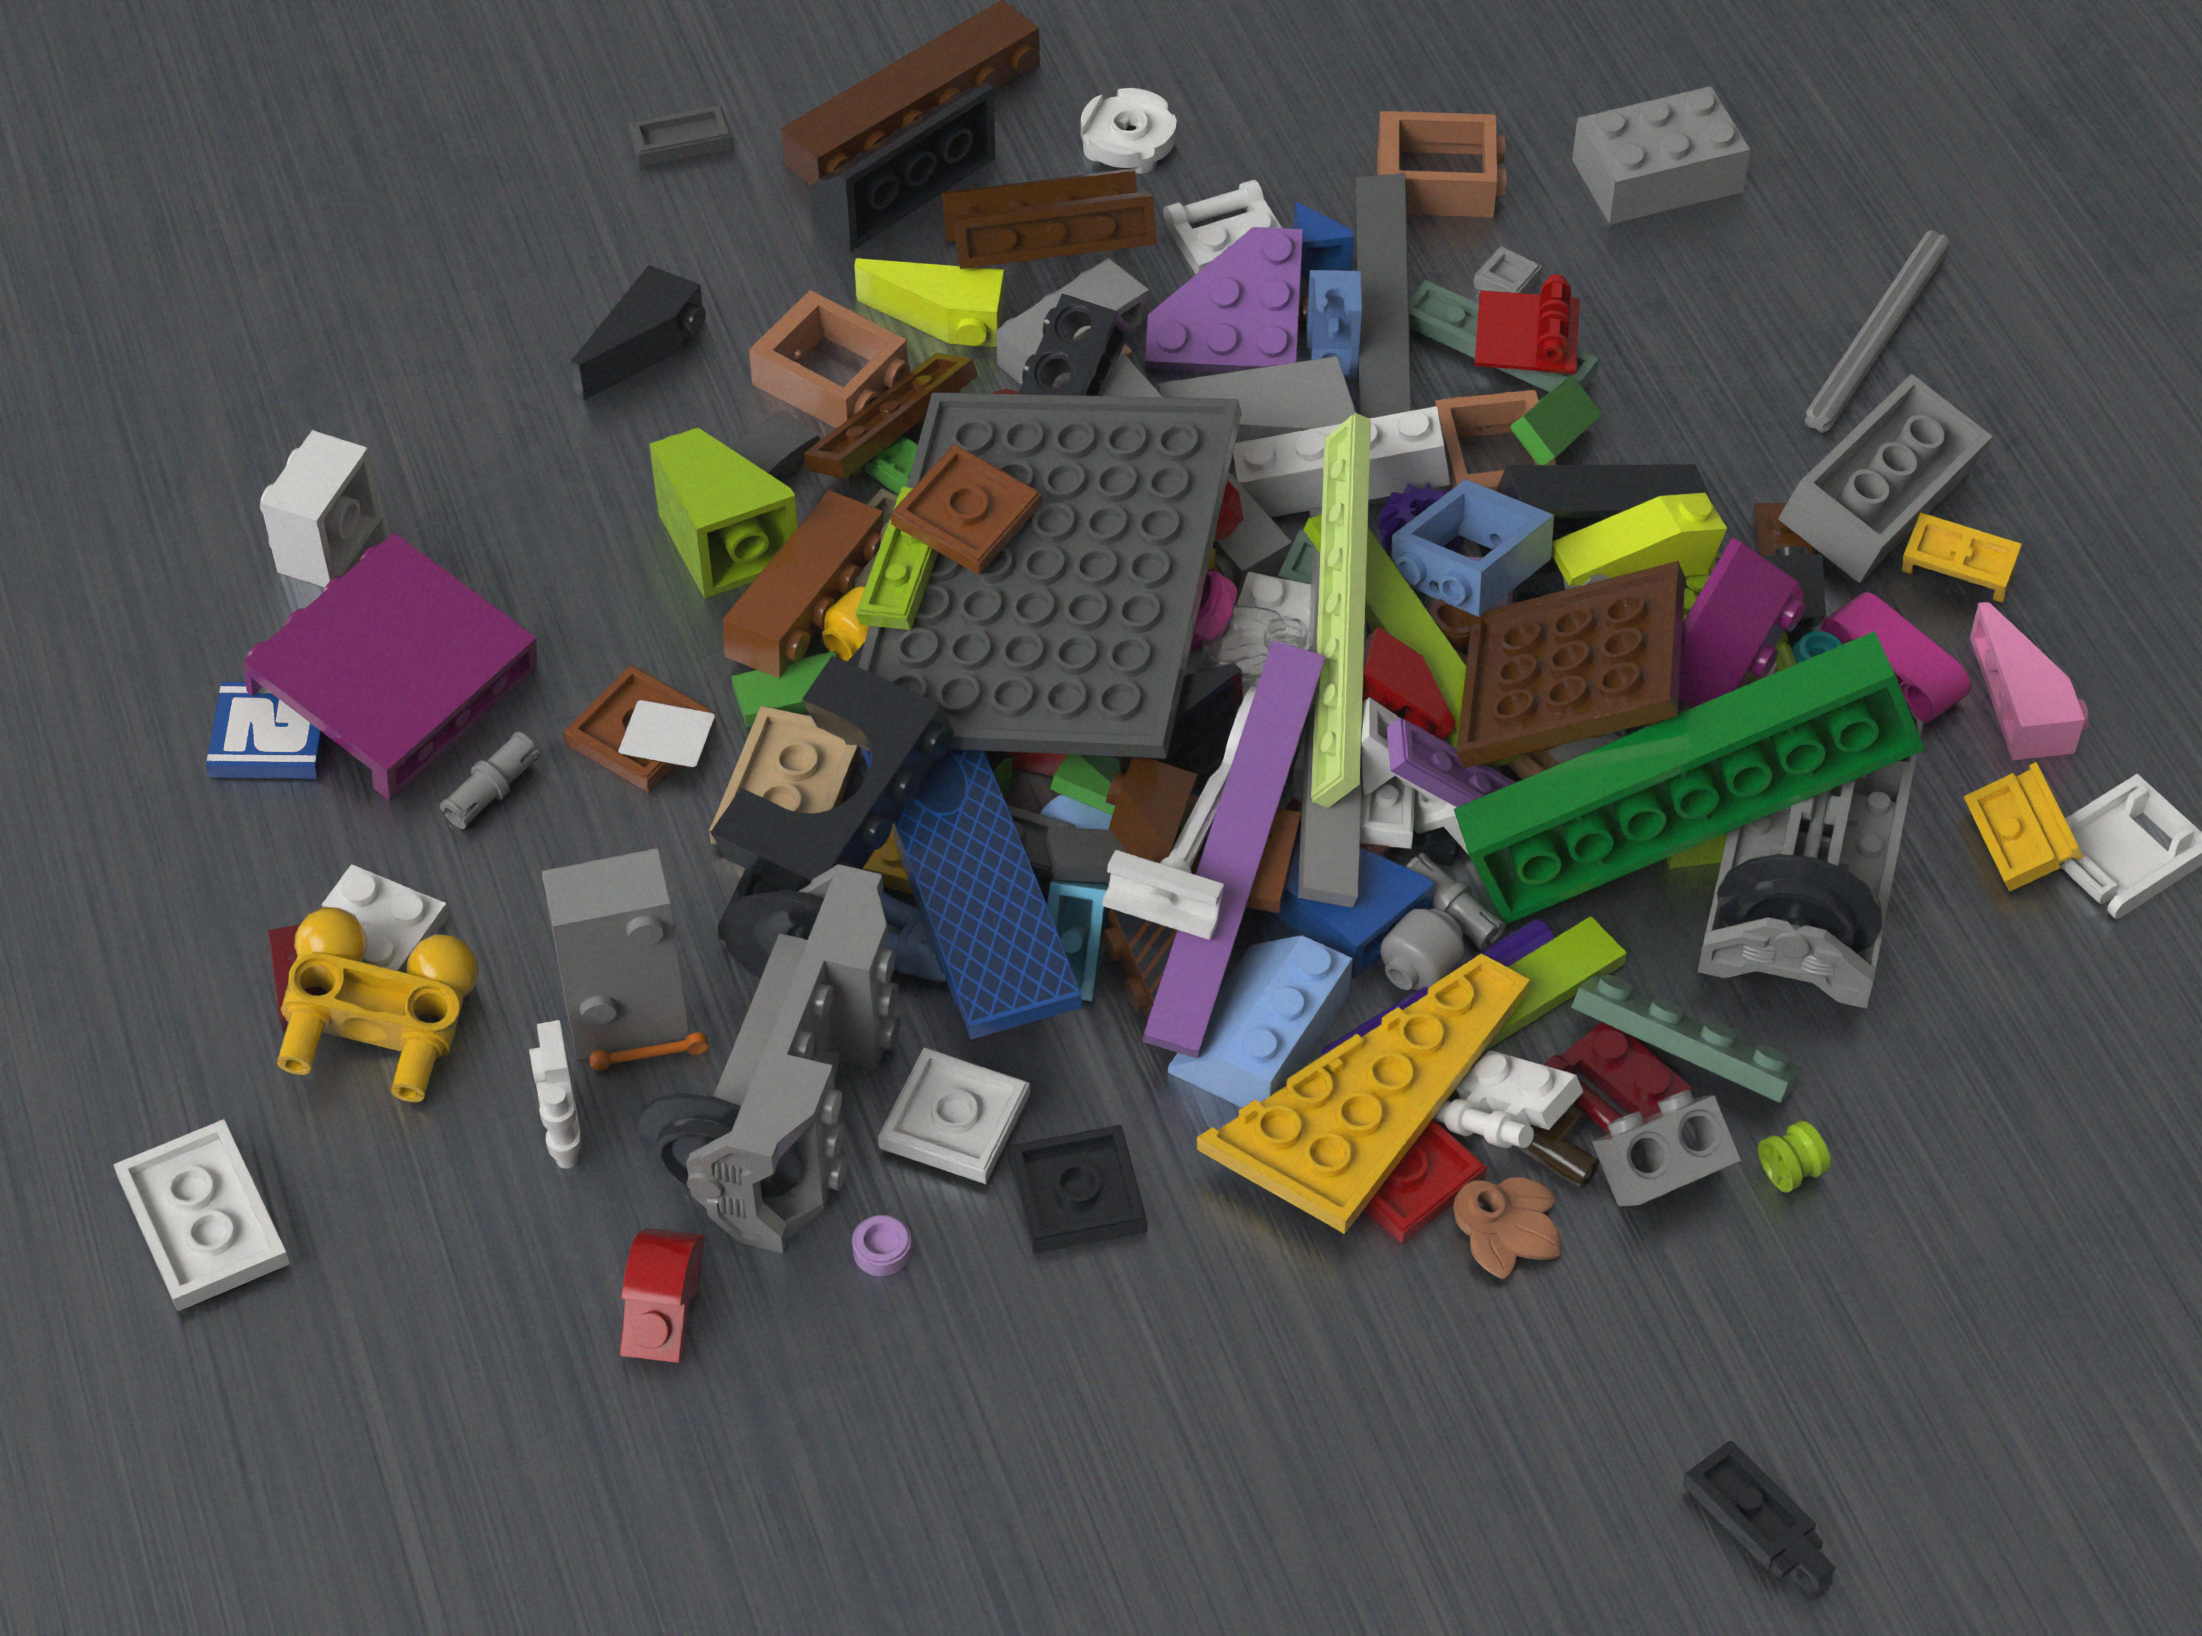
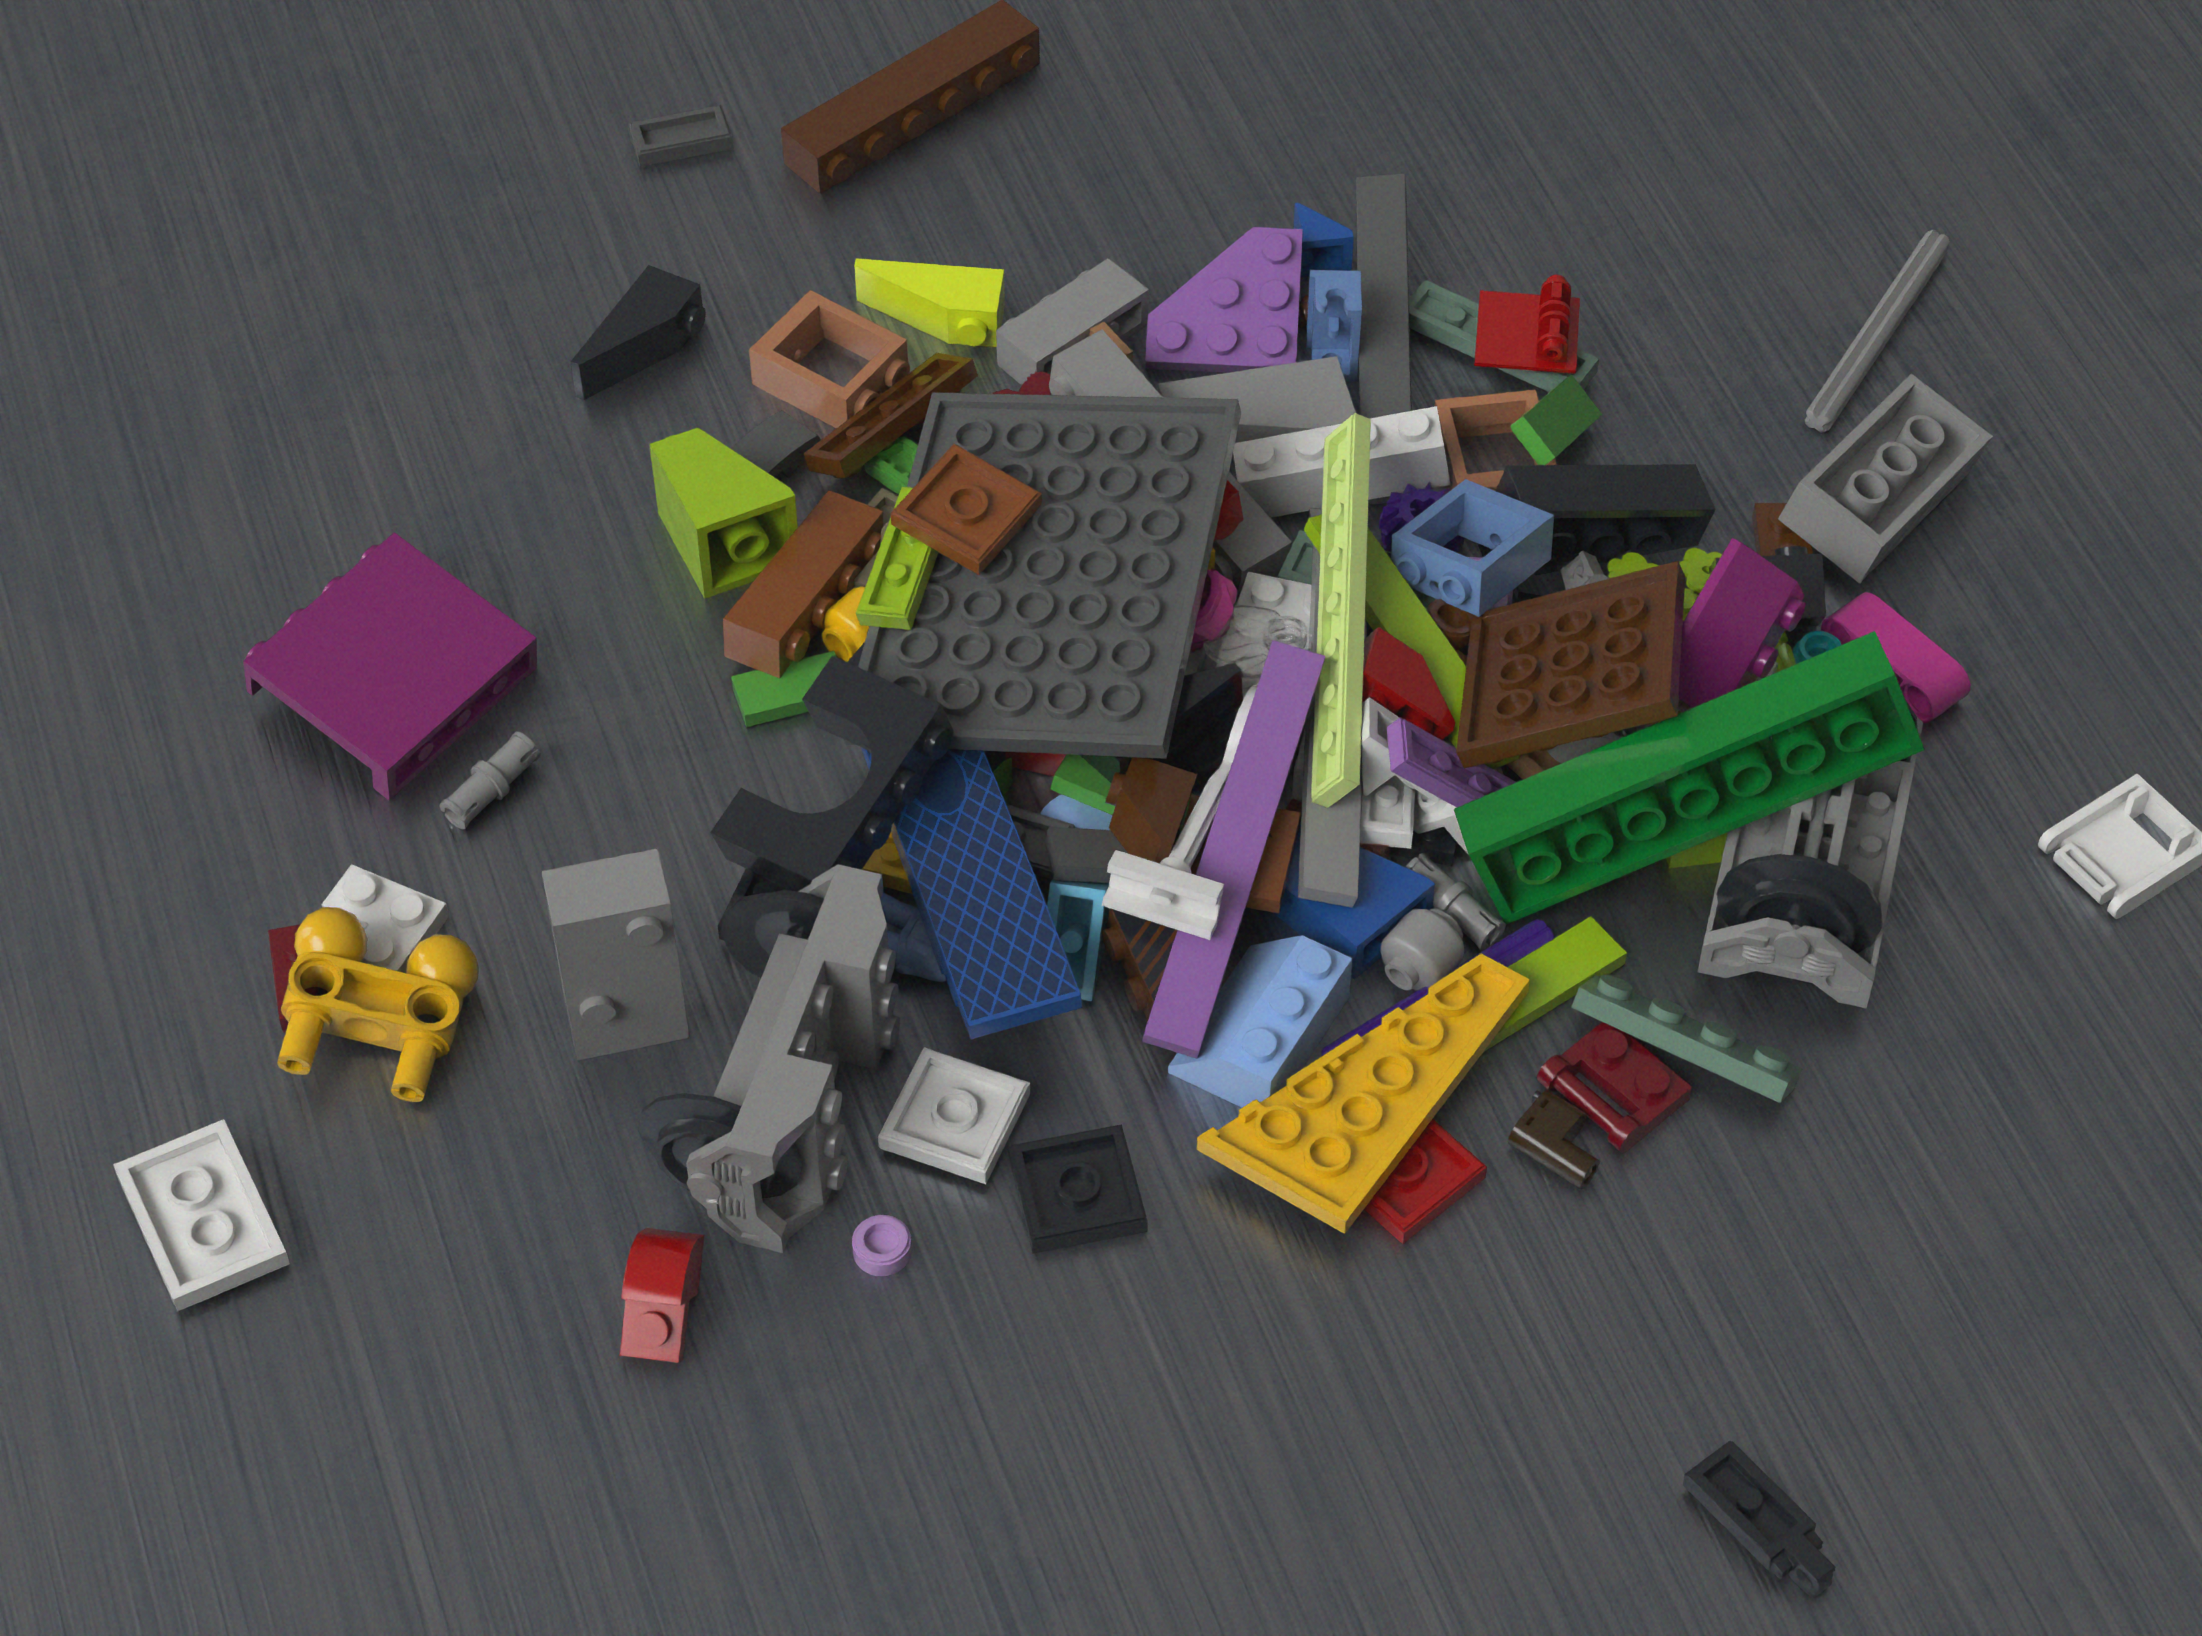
(261, 737): tile -> none
(321, 509): white brick -> none
(556, 1095): white plate -> none
(603, 724): dark orange tile -> none
(666, 733): white sticker -> none
(694, 1044): orange hinge -> none
(791, 764): tan plate -> none
(906, 168): black slope -> none
(1048, 218): reddish brown fence -> none
(1088, 359): black brick -> none
(1136, 149): white plate -> none
(1210, 240): white plate -> none
(1445, 133): nougat window -> none
(1507, 1097): white plate -> none
(1508, 273): light grey tile -> none
(1512, 1227): nougat plate -> none
(1644, 537): neon yellow slope -> none
(1660, 155): light grey brick -> none
(1668, 1159): light grey brick -> none
(1794, 1156): lime wheel -> none
(1962, 554): yellow hinge -> none
(2022, 827): yellow plate -> none
(2026, 689): bright pink slope -> none

